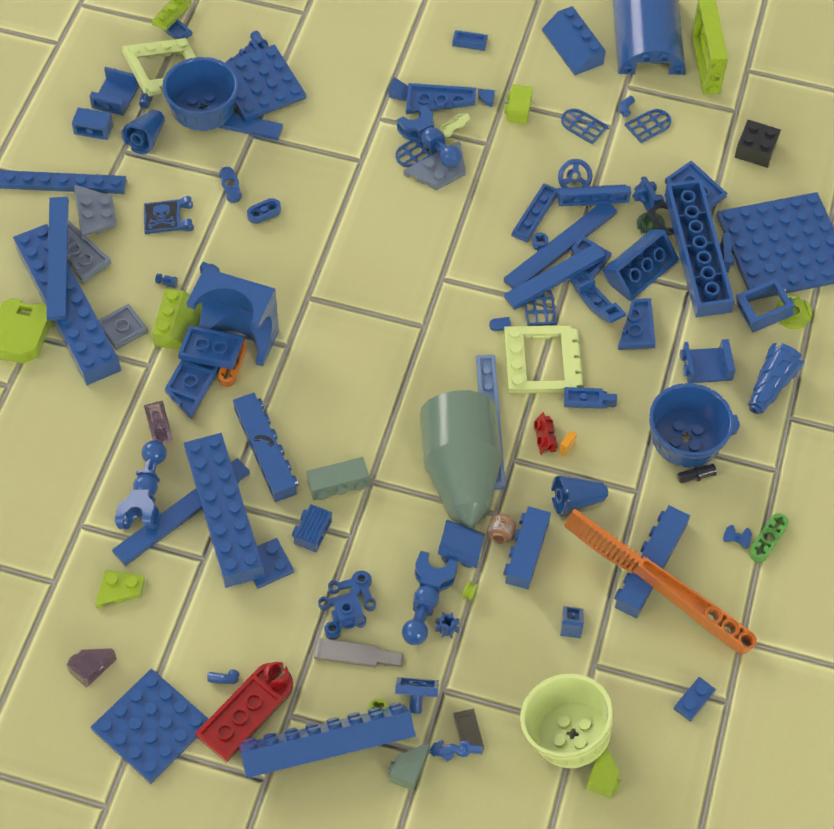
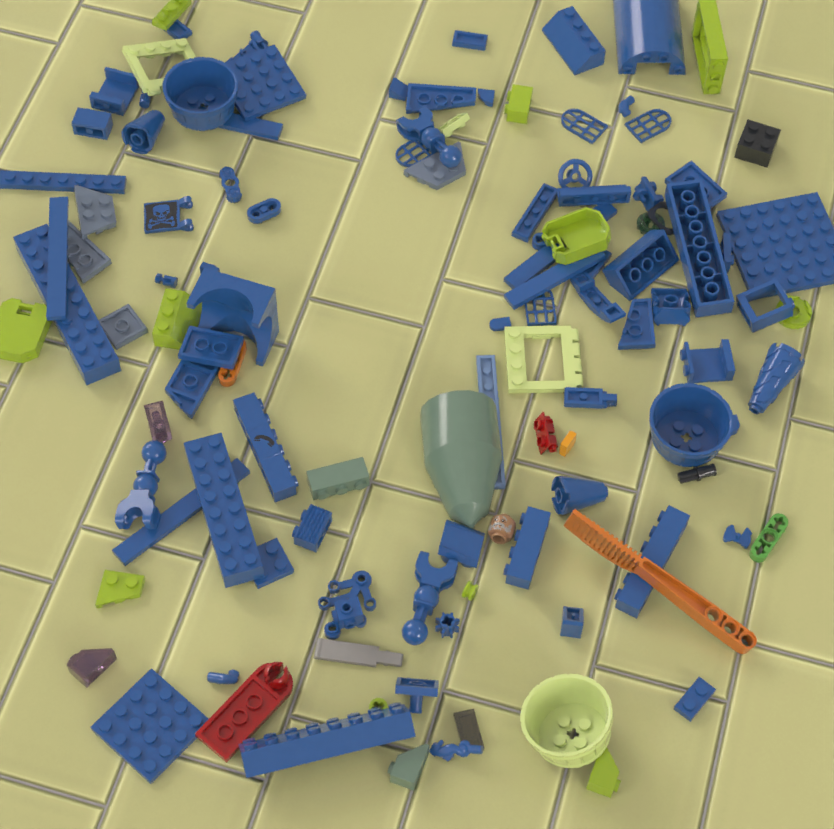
(582, 233): none -> lime piece
(670, 306): none -> blue slope

